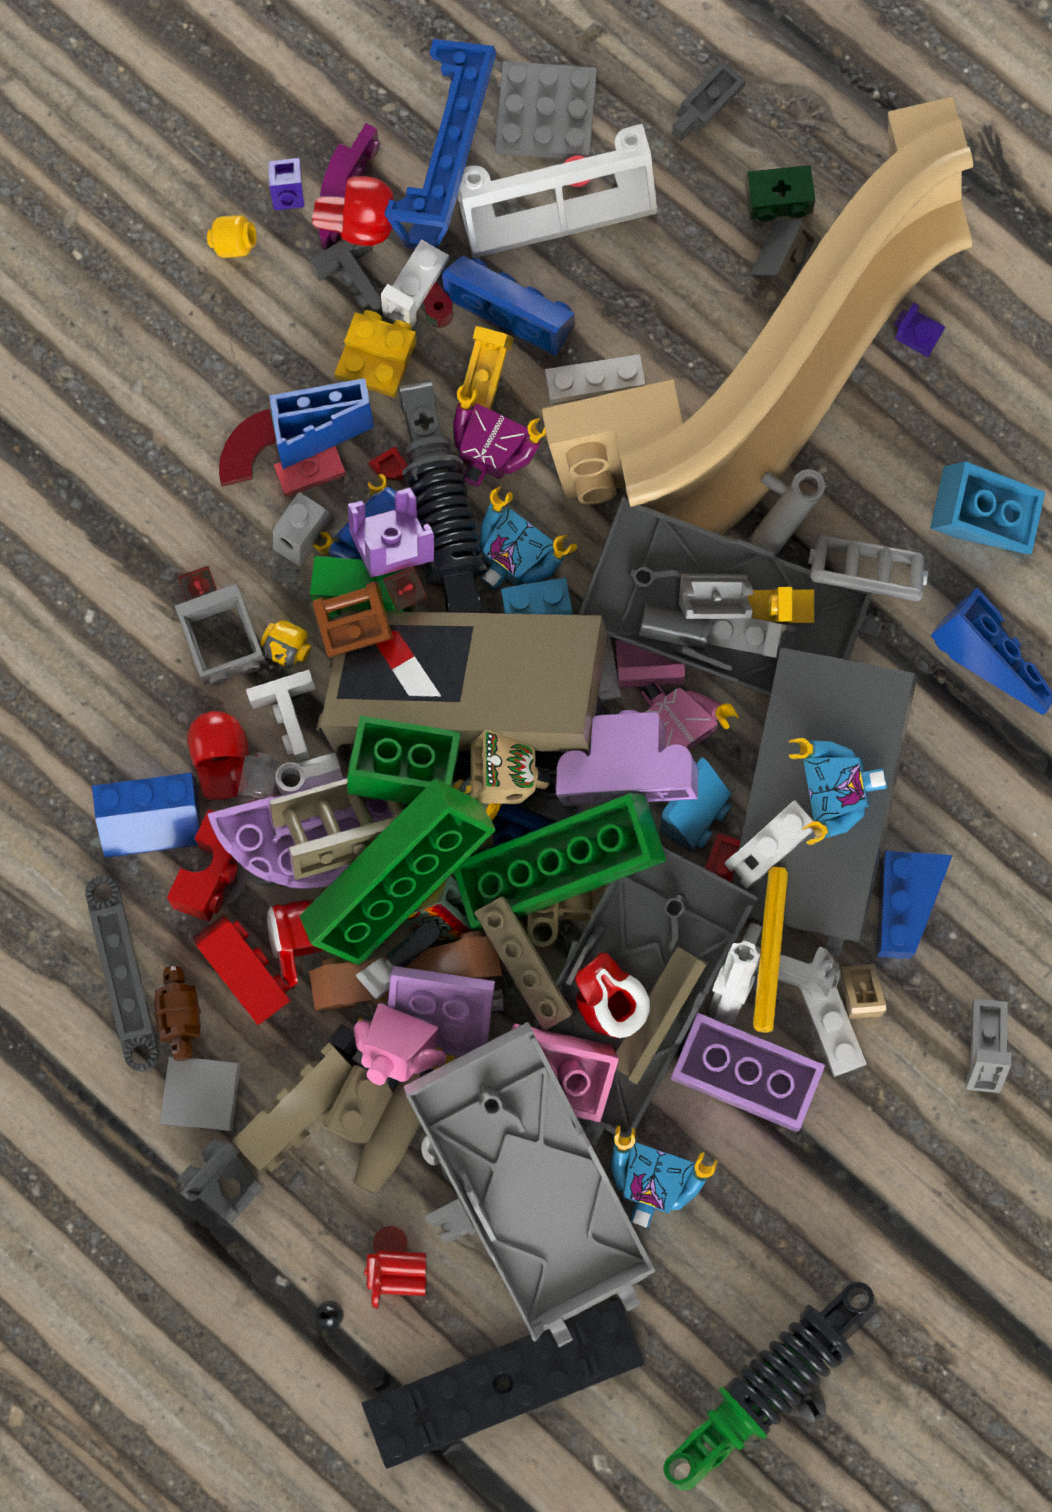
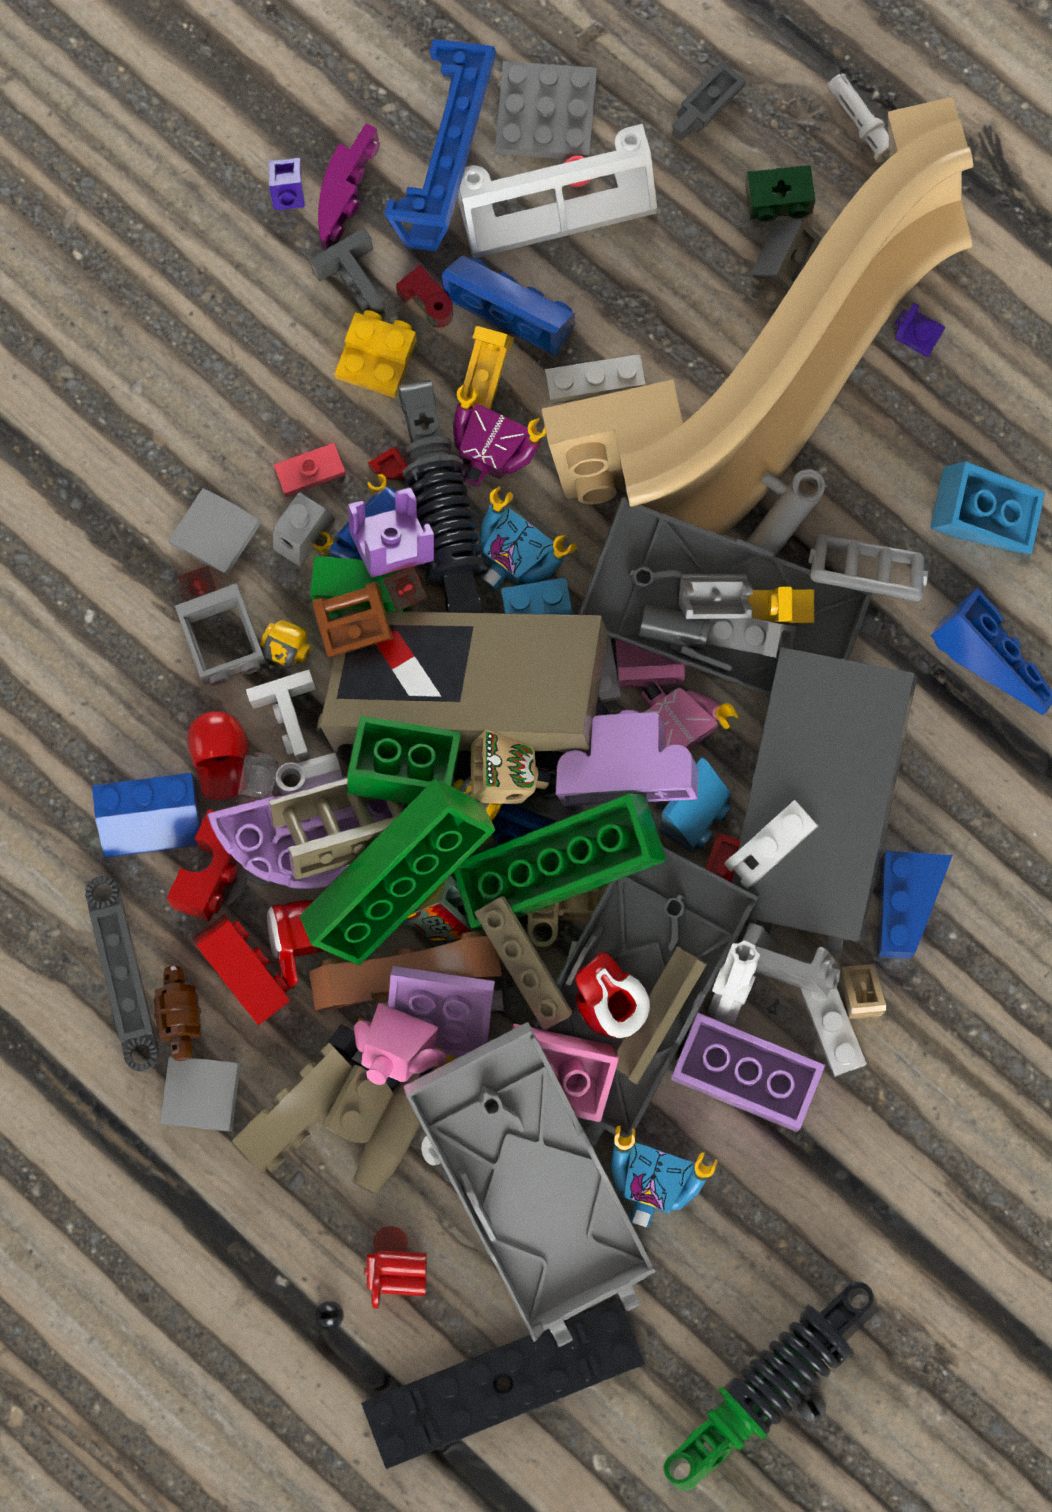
(203, 1183): dark grey piece -> none
(214, 531): none -> light grey slope
(232, 236): yellow head -> none
(244, 446): dark red tile -> none
(319, 418): blue wedge -> none
(359, 214): red piece -> none
(377, 975): piece -> none
(413, 283): white bracket -> none
(458, 1221): light grey hinge -> none
(770, 949): yellow axle -> none
(836, 786): dark azure torso -> none
(870, 128): none -> white pin
(989, 1052): light grey bracket -> none

